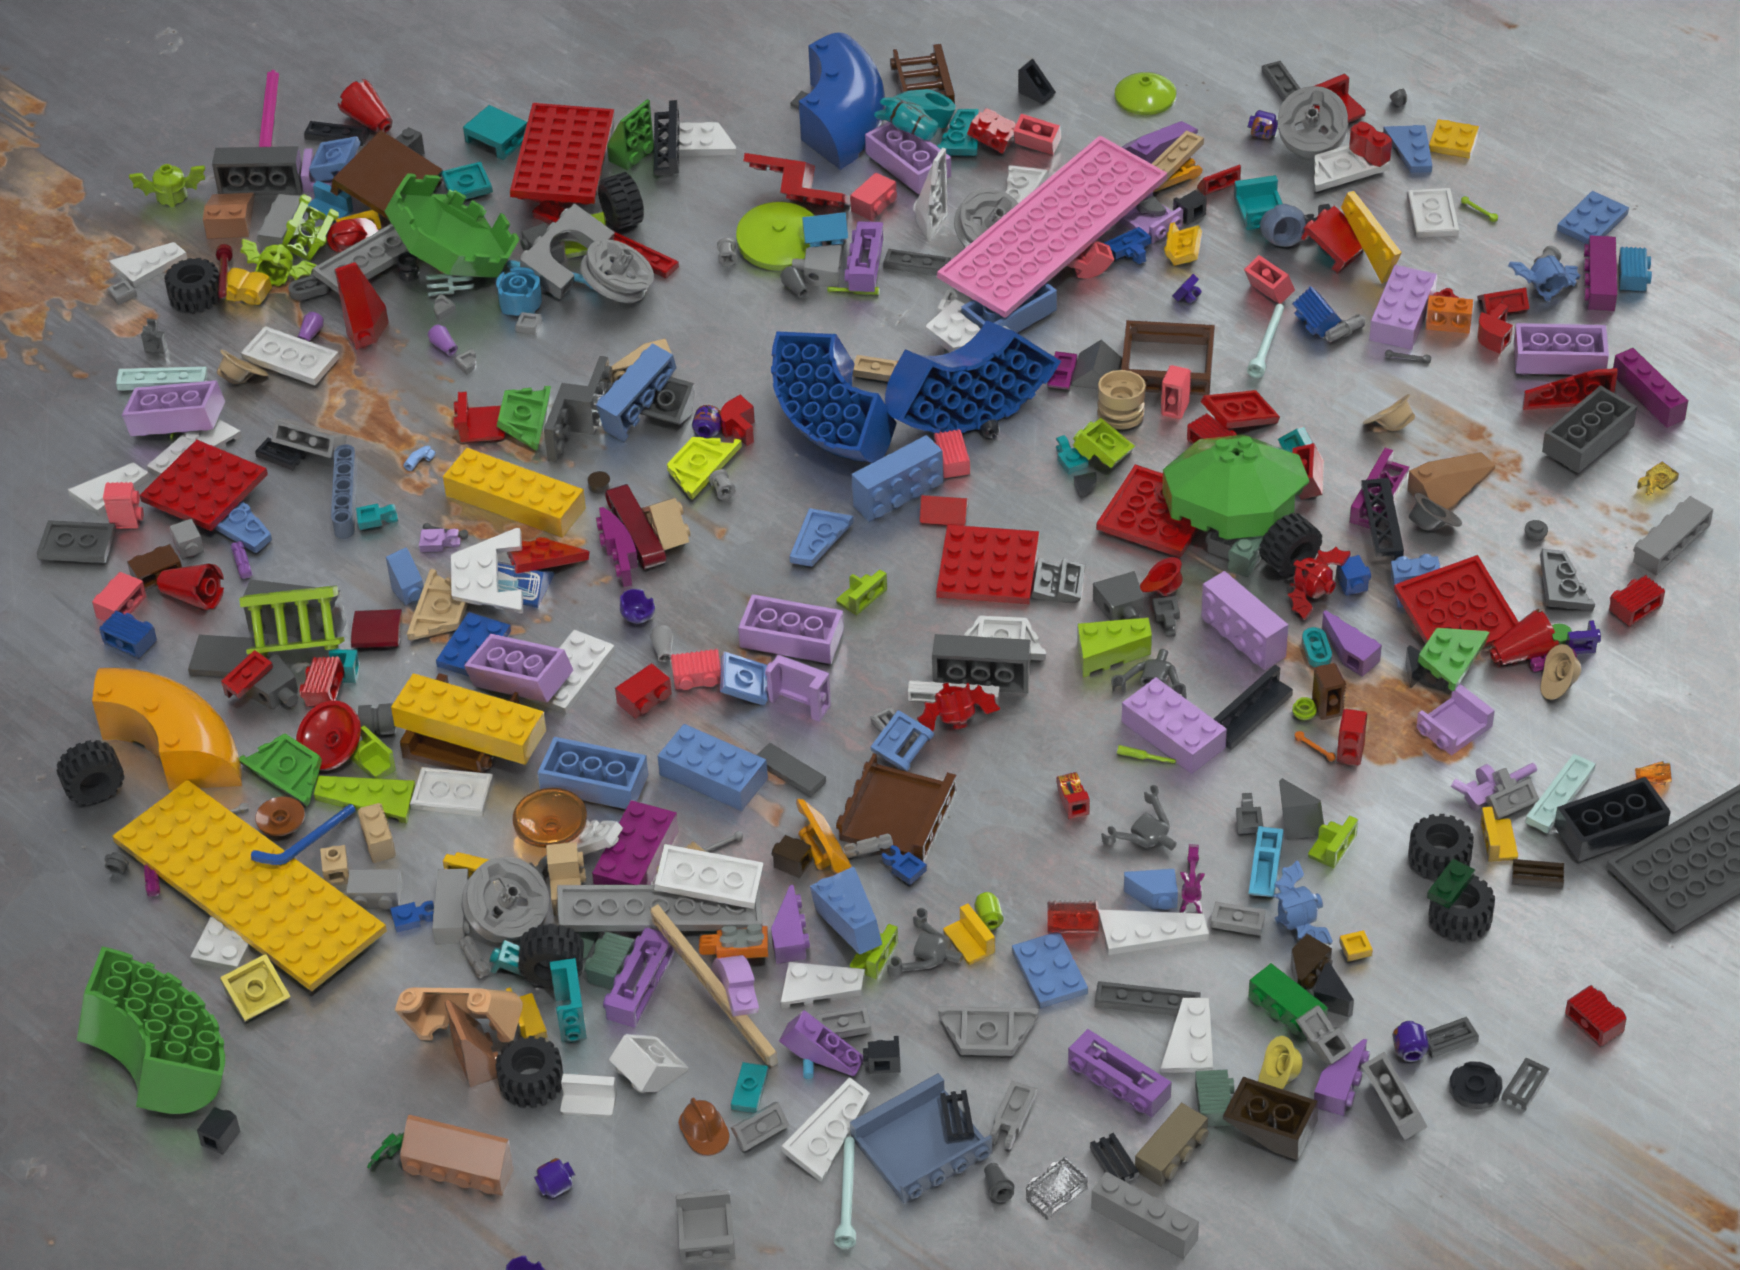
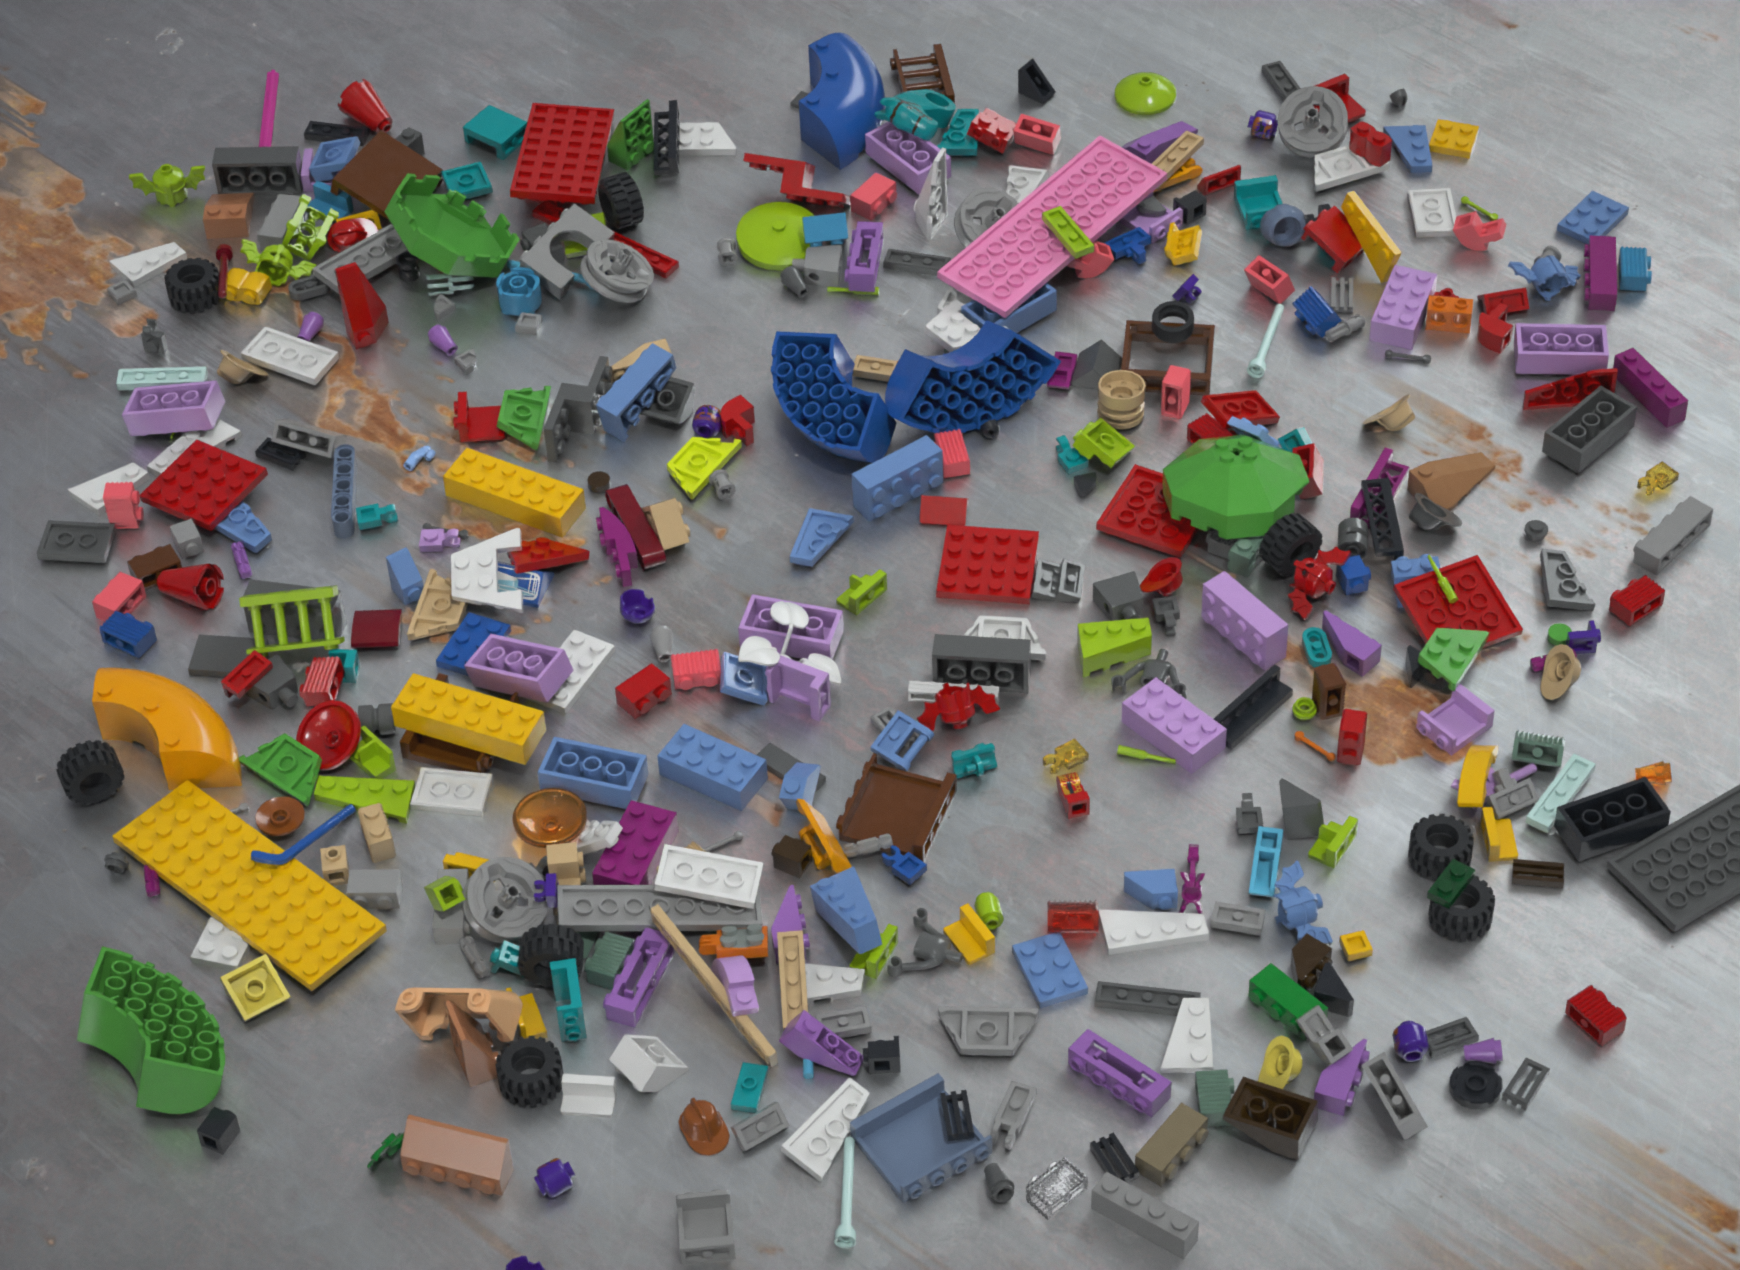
(409, 916): blue plate -> none
(444, 893): none -> lime brick
(550, 890): none -> dark purple tile
(760, 651): none -> white plant
(792, 974): none -> tan plate
(799, 783): none -> medium blue slope
(974, 760): none -> teal hips
(1068, 232): none -> lime plate
(1068, 755): none -> clear yellow plate
(1146, 830): dark grey piece -> none
(1171, 309): none -> black tyre
(1245, 427): none -> light blue plate
(1342, 284): none -> light grey tile
(1353, 537): none -> dark grey wheel
(1443, 582): none -> lime piece
(1475, 233): none -> coral brick
(1475, 774): none -> yellow slope
(1484, 1051): none -> medium lavender cone
(1525, 640): red cone -> none
(1538, 749): none -> sand green brick

